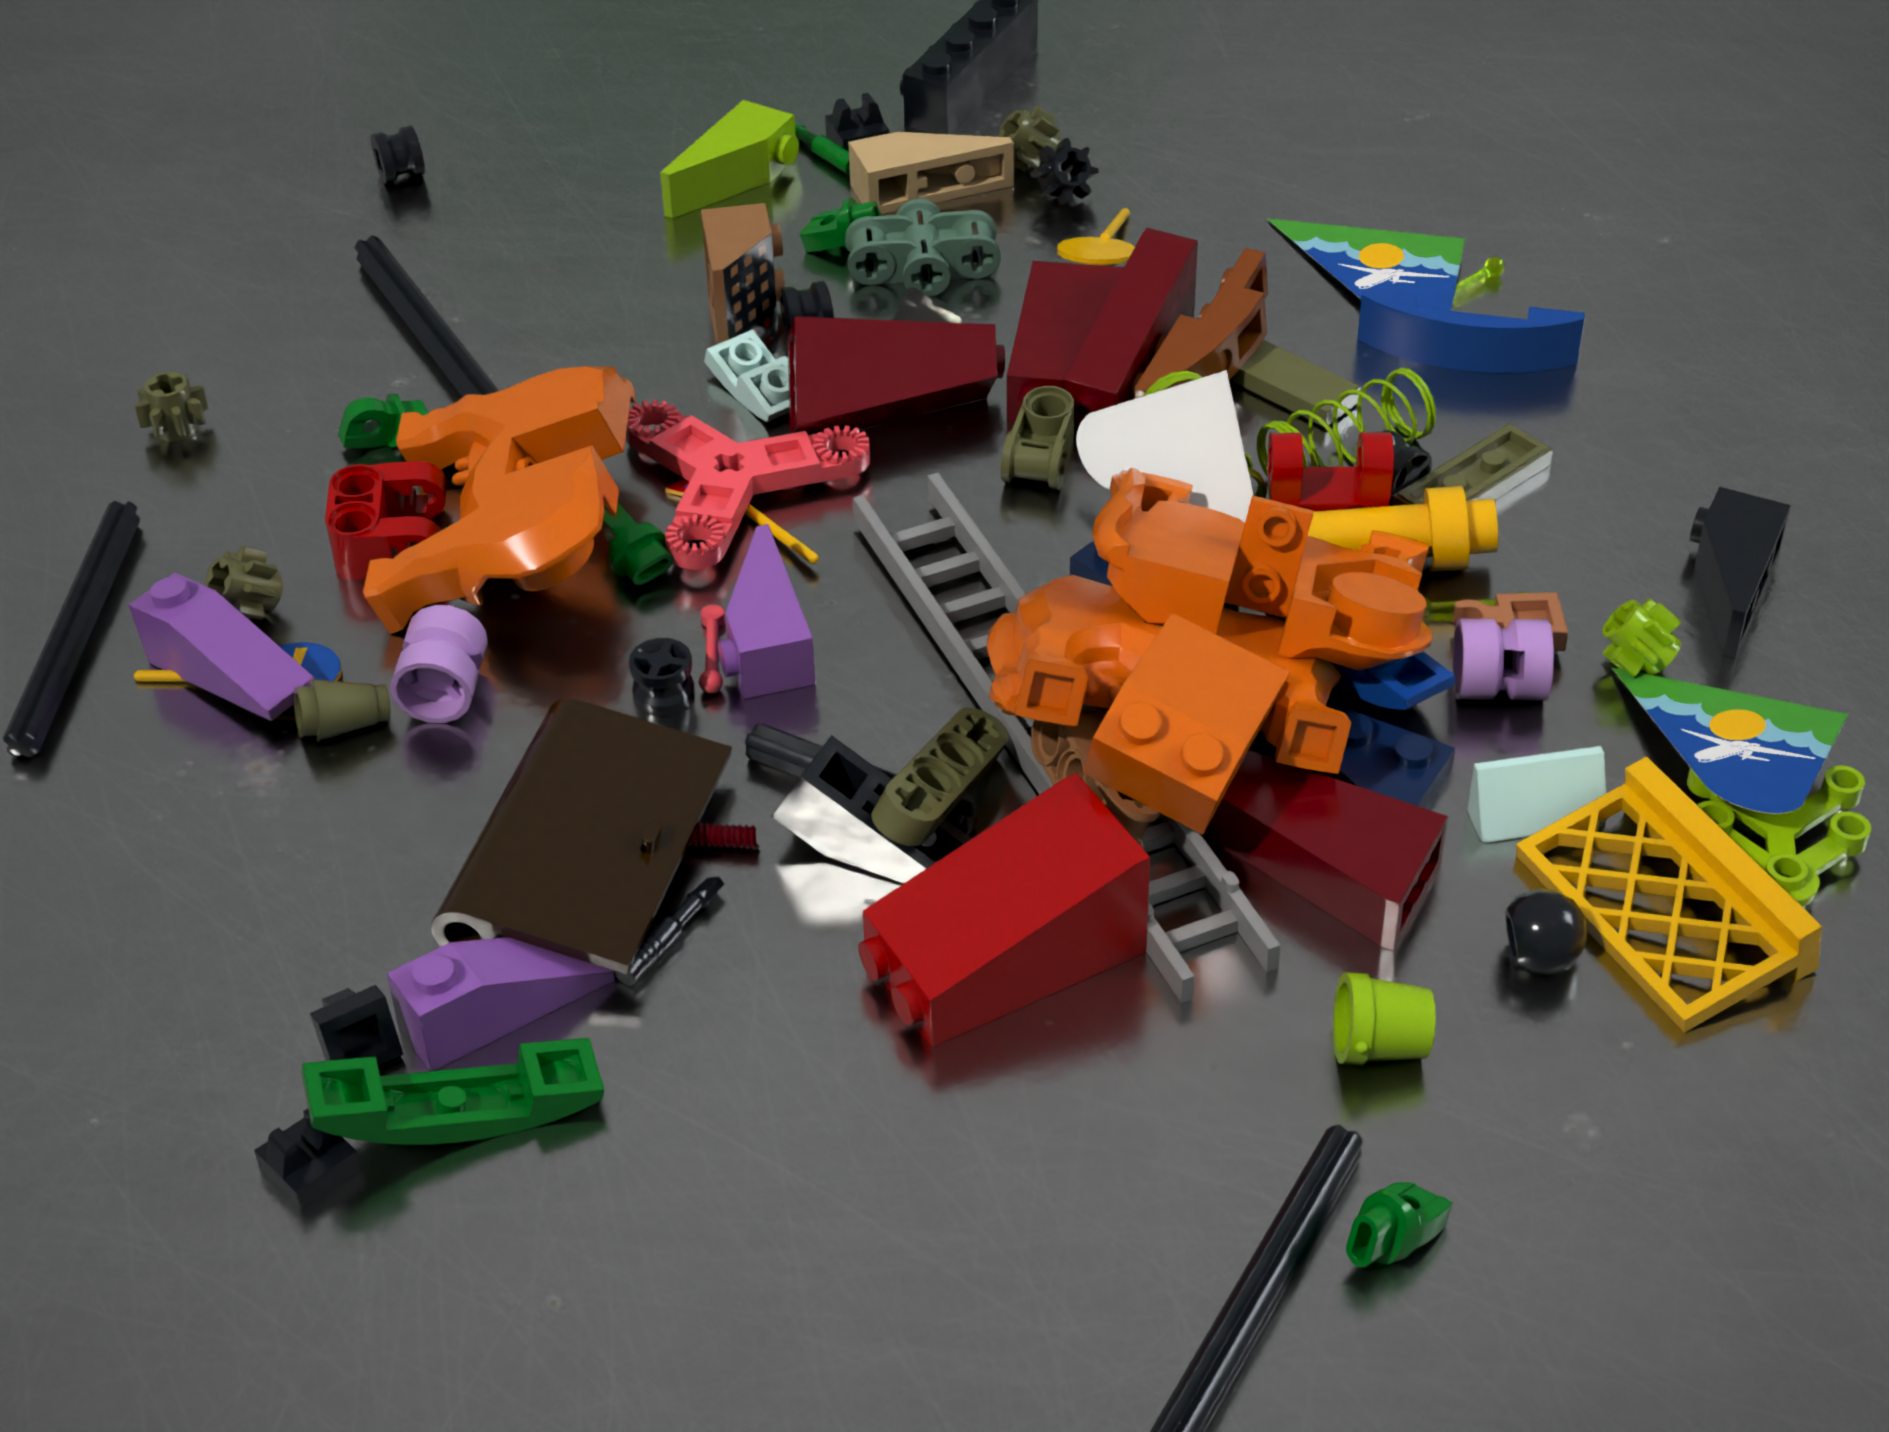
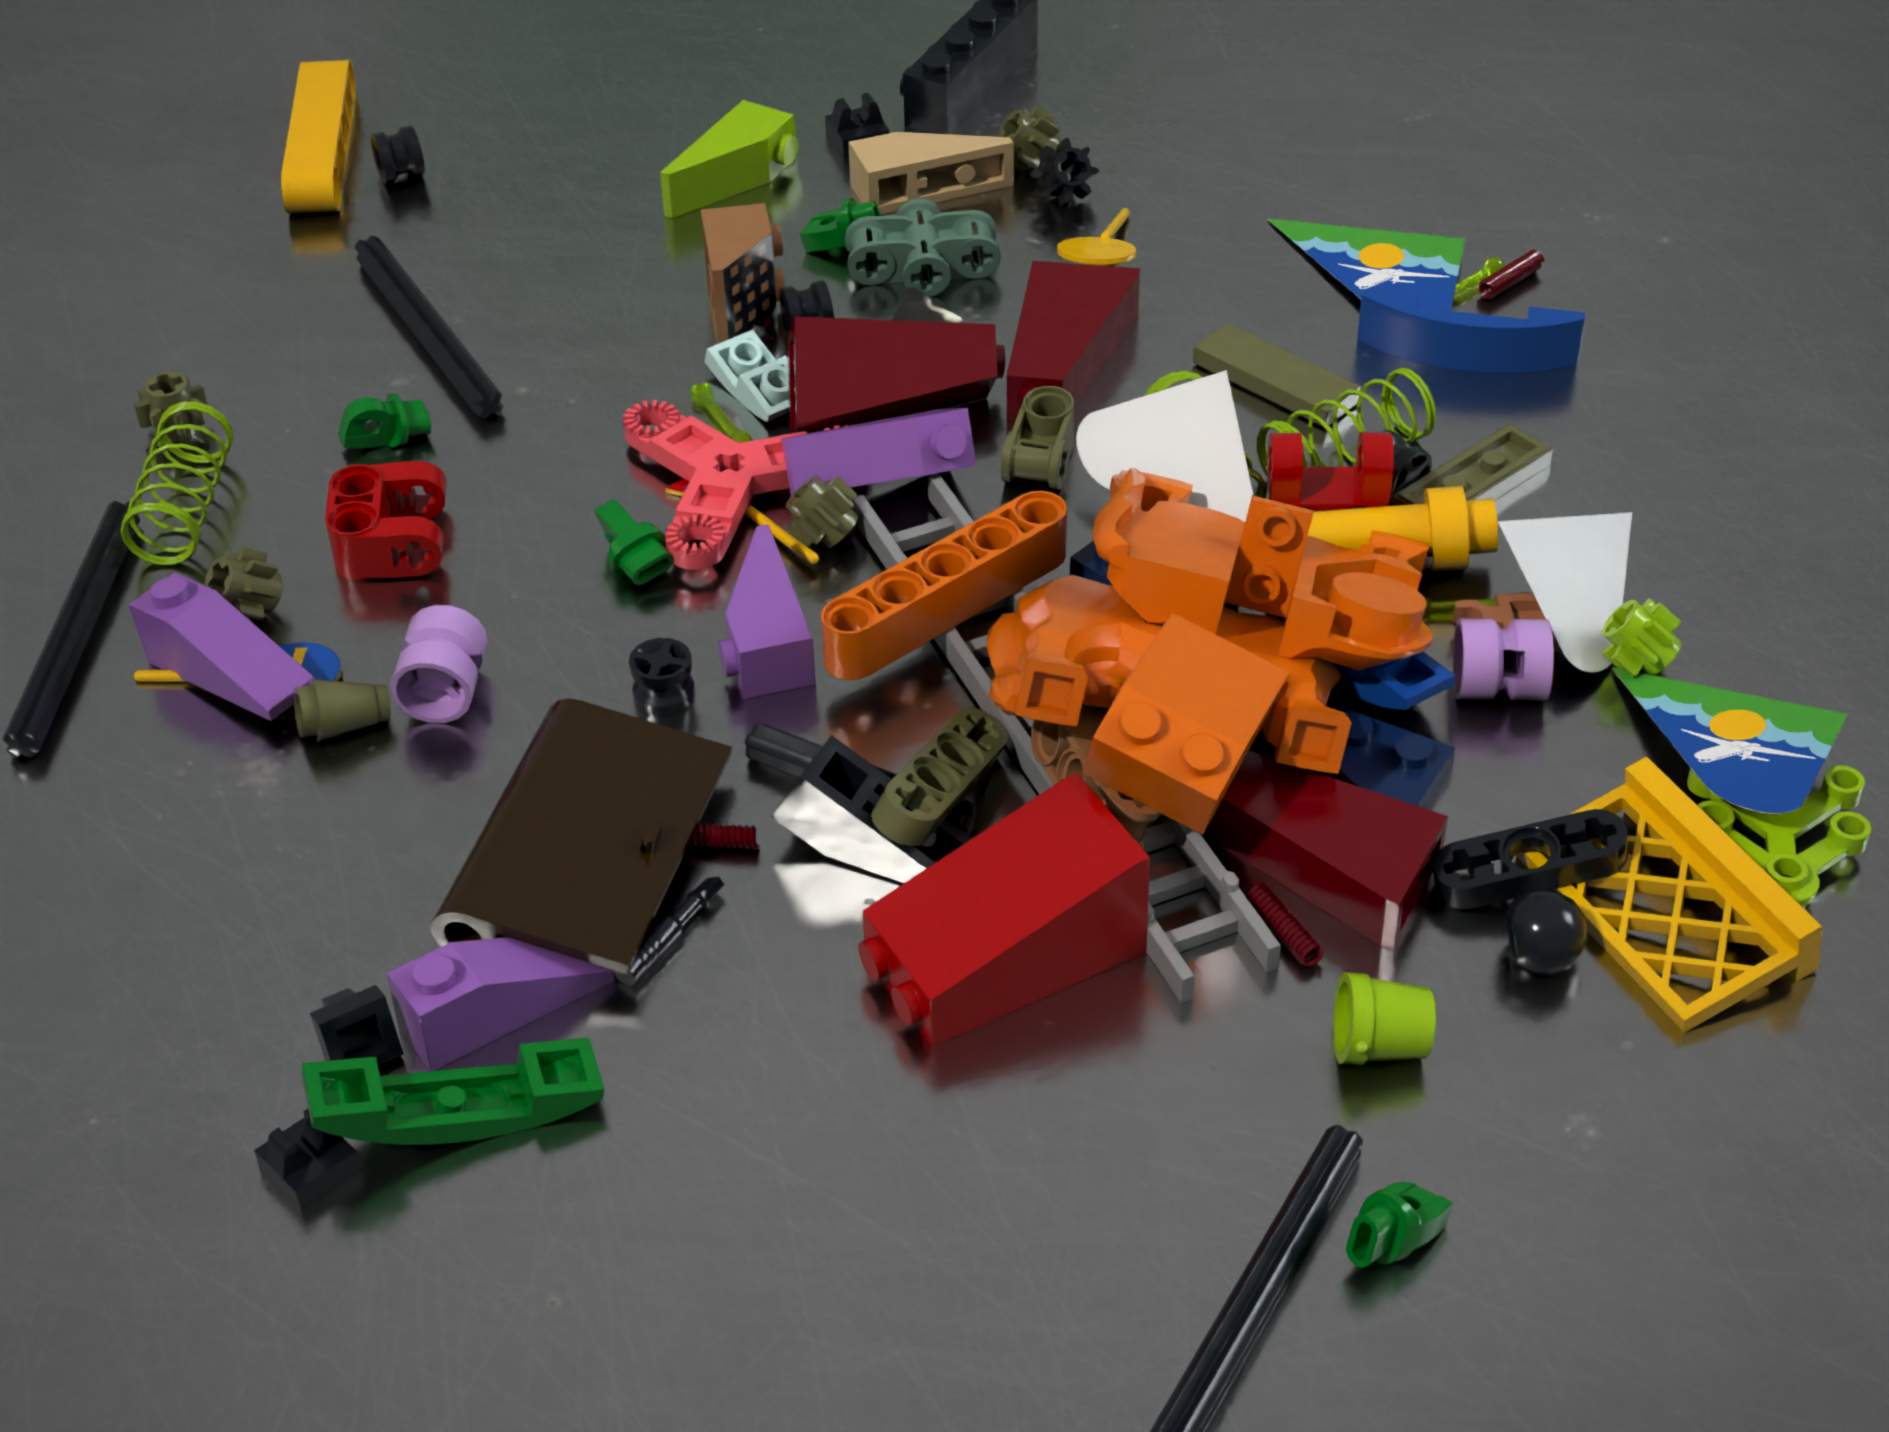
(179, 512): none -> lime piece
(318, 137): none -> yellow beam
(527, 494): orange animal -> none
(703, 395): none -> clear neon green hinge
(712, 618): coral hinge -> none
(822, 511): none -> olive gear
(824, 148): green piece -> none
(883, 449): none -> medium lavender slope
(943, 585): none -> orange beam
(1140, 309): dark red slope -> none
(1223, 333): dark orange slope -> none
(1285, 925): none -> dark red piece
(1510, 274): none -> dark red piece
(1533, 791): light aqua slope -> none
(1546, 836): none -> black beam
(1576, 577): none -> white sticker
(1735, 559): black slope -> none

